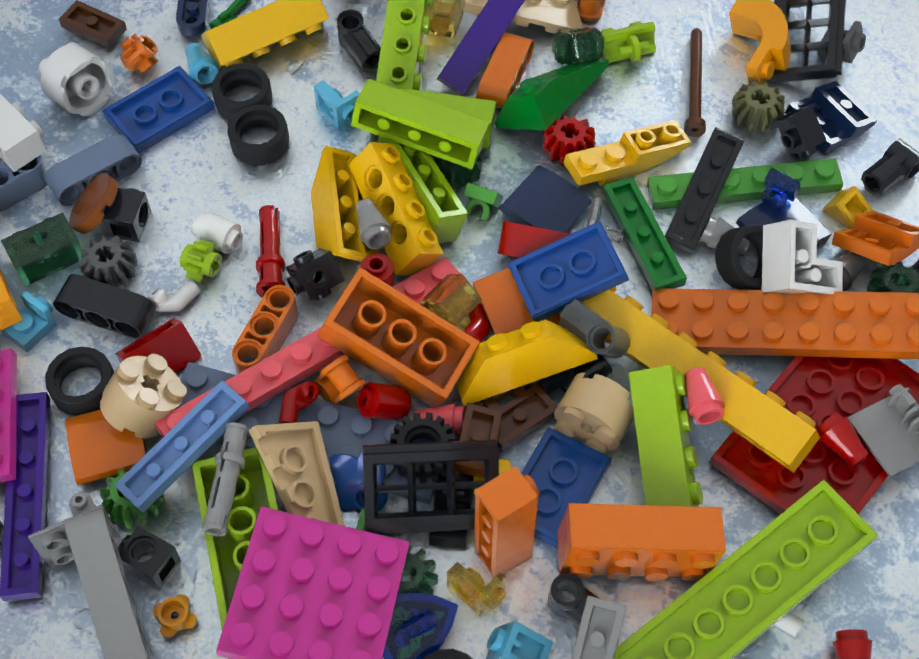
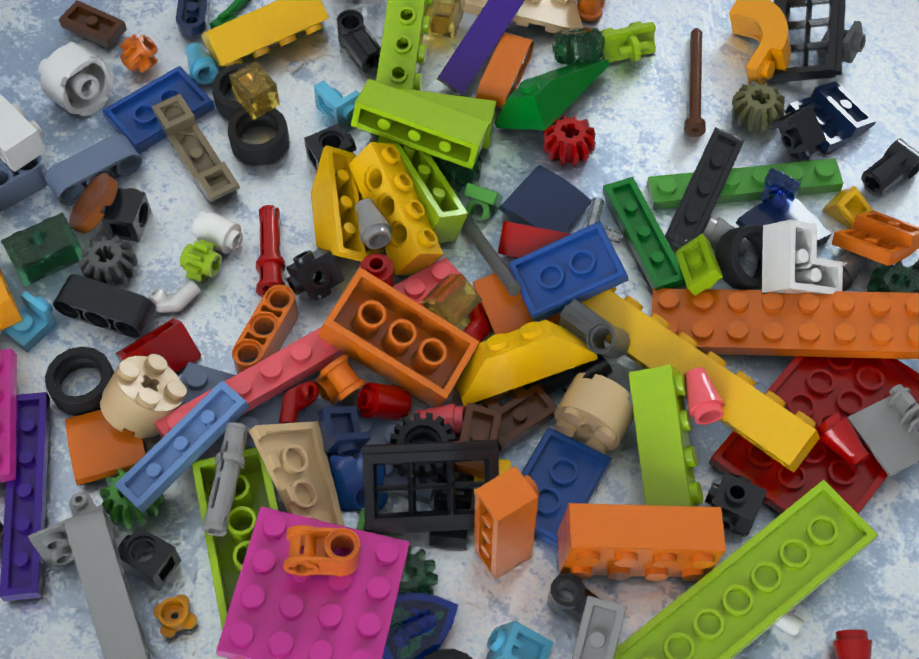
(193, 148): none -> dark tan slope
(254, 90): none -> clear yellow brick
(318, 551): none -> orange piece
(331, 136): none -> black brick
(342, 430): none -> dark blue bracket
(471, 588): clear yellow bracket -> none
(491, 257): none -> dark grey bar
(632, 155): yellow slope -> none
(699, 265): none -> lime plate
(738, 500): none -> black brick

